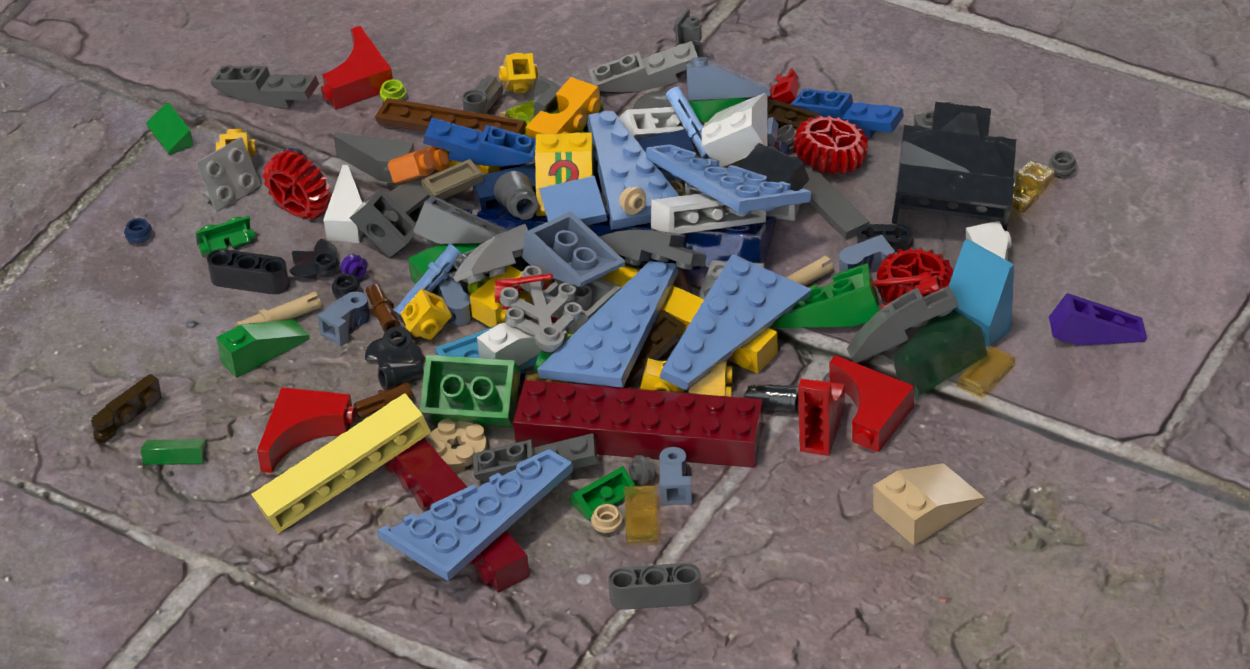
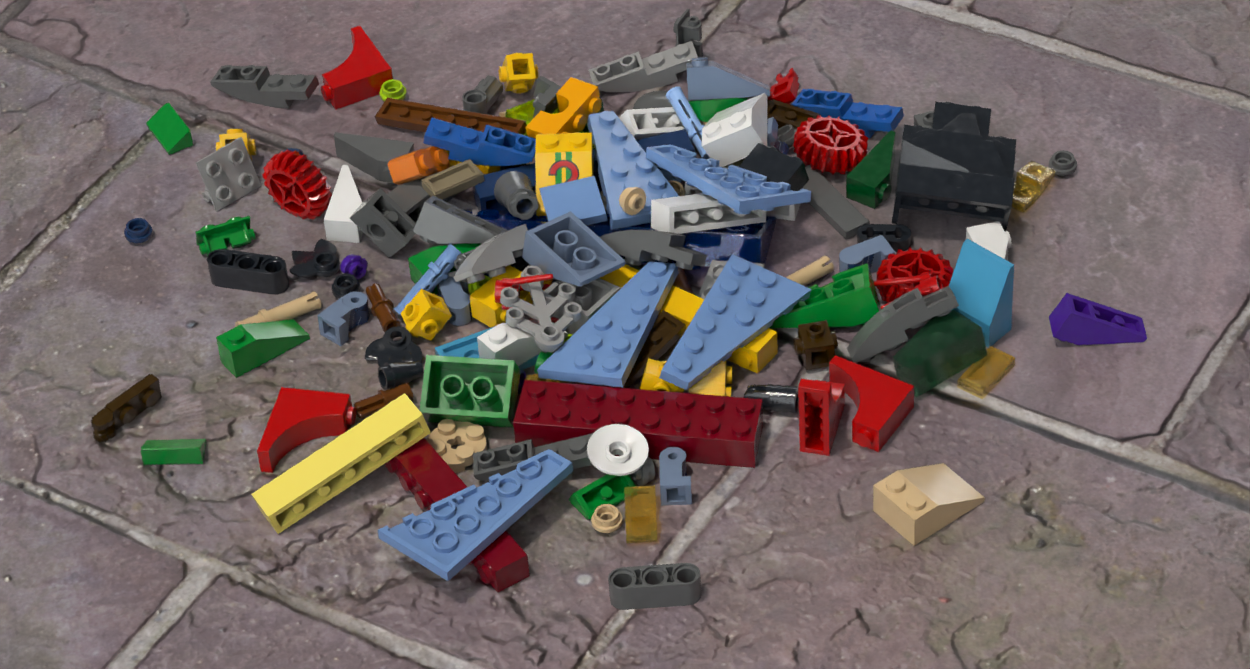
(617, 440): none -> white dish
(815, 344): none -> dark brown brick
(872, 177): none -> dark green slope

